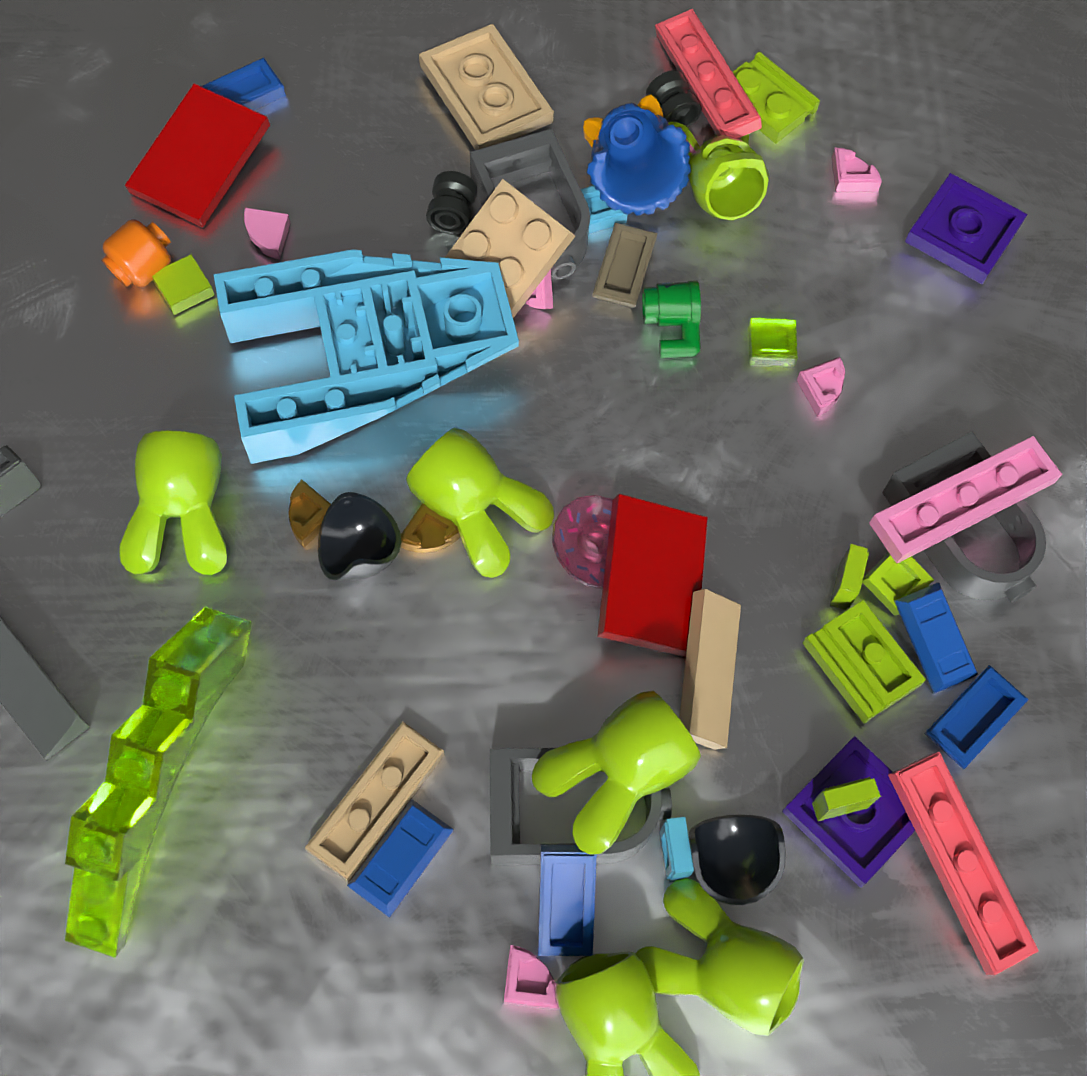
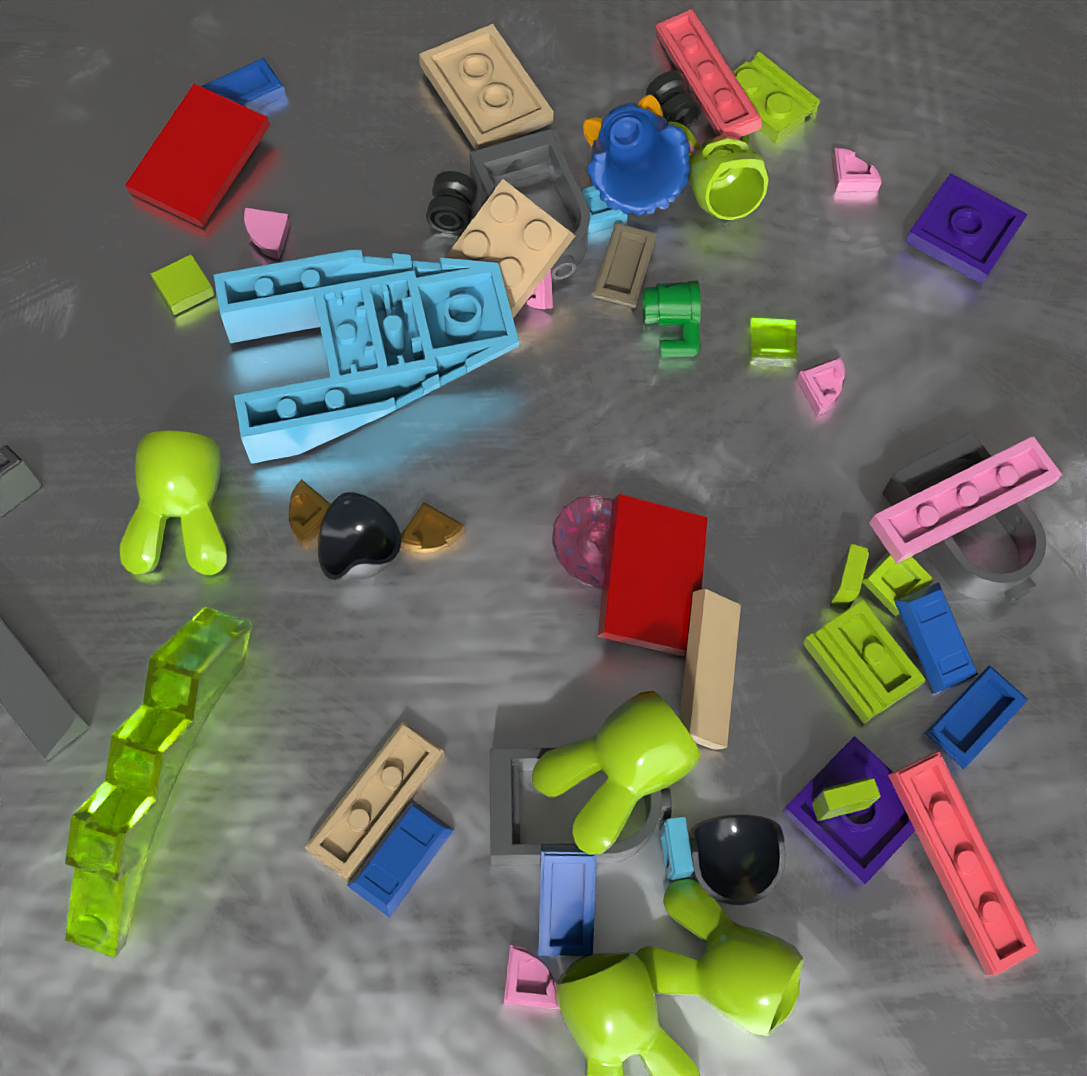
(136, 253): orange head -> none
(460, 482): lime piece -> none

